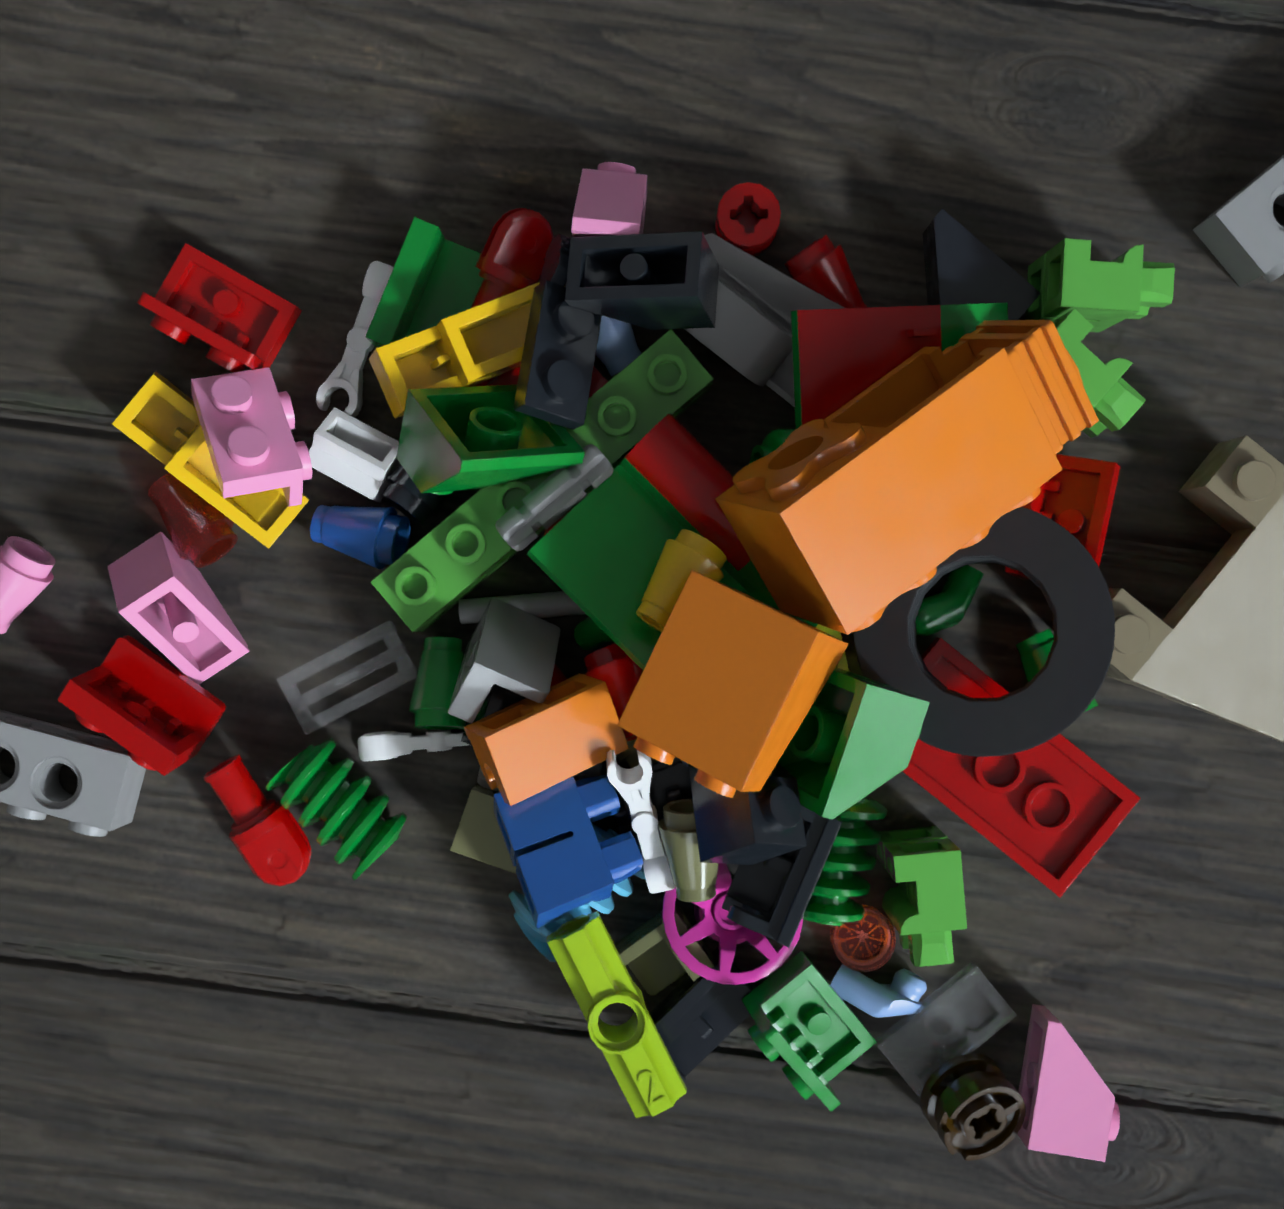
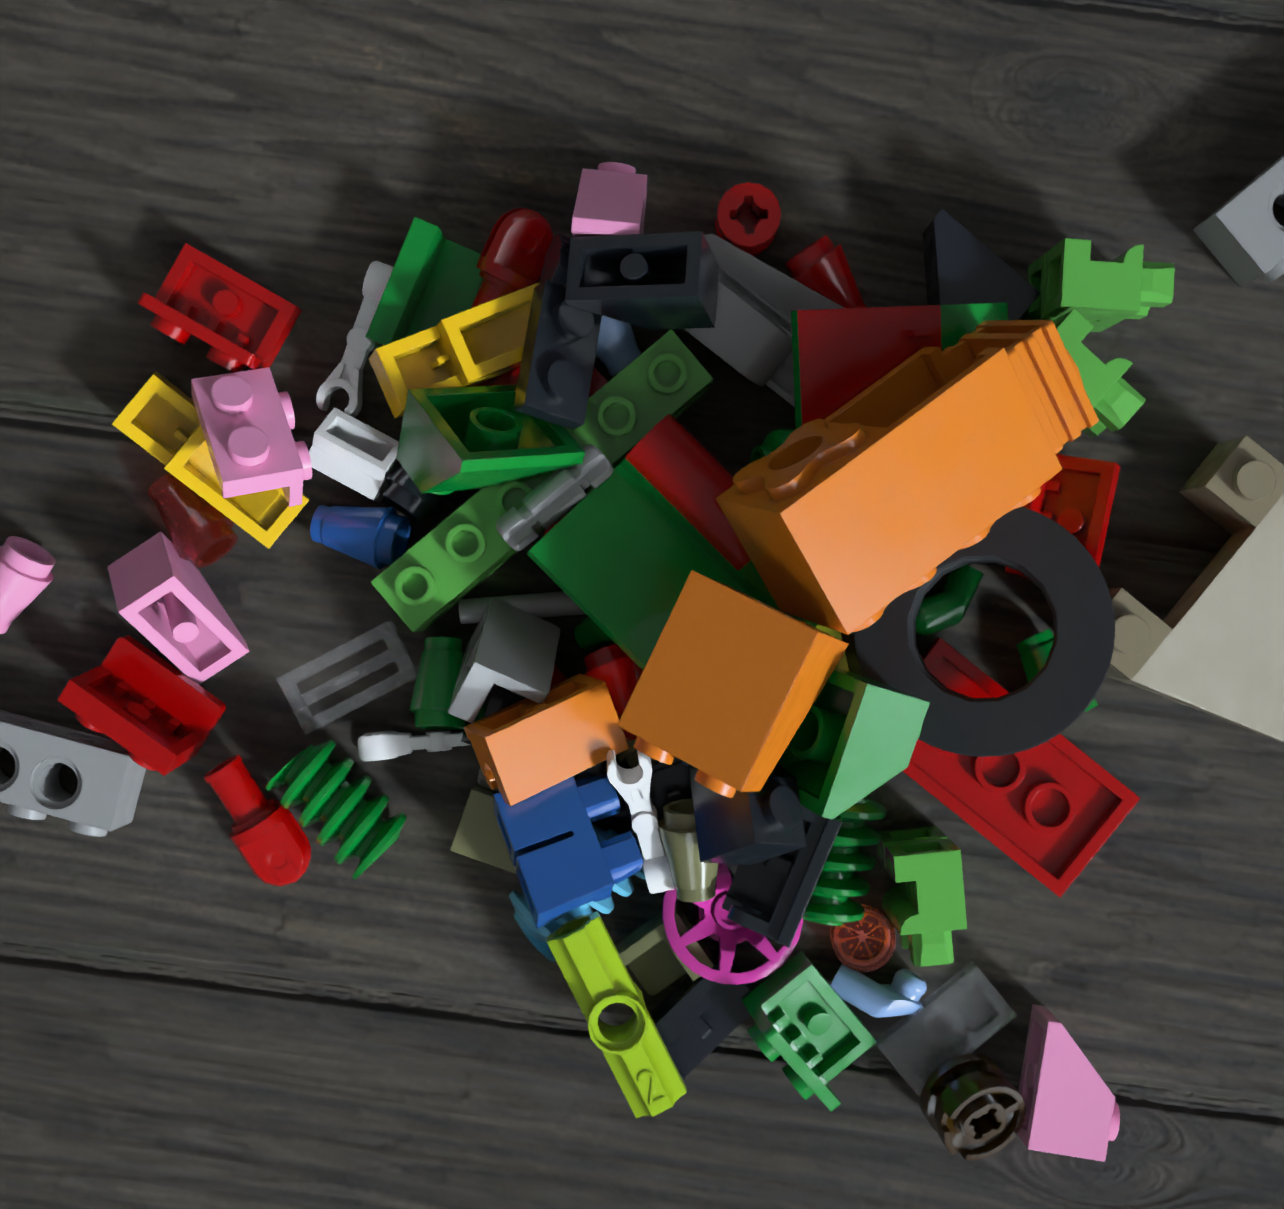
(672, 570): yellow cone -> none

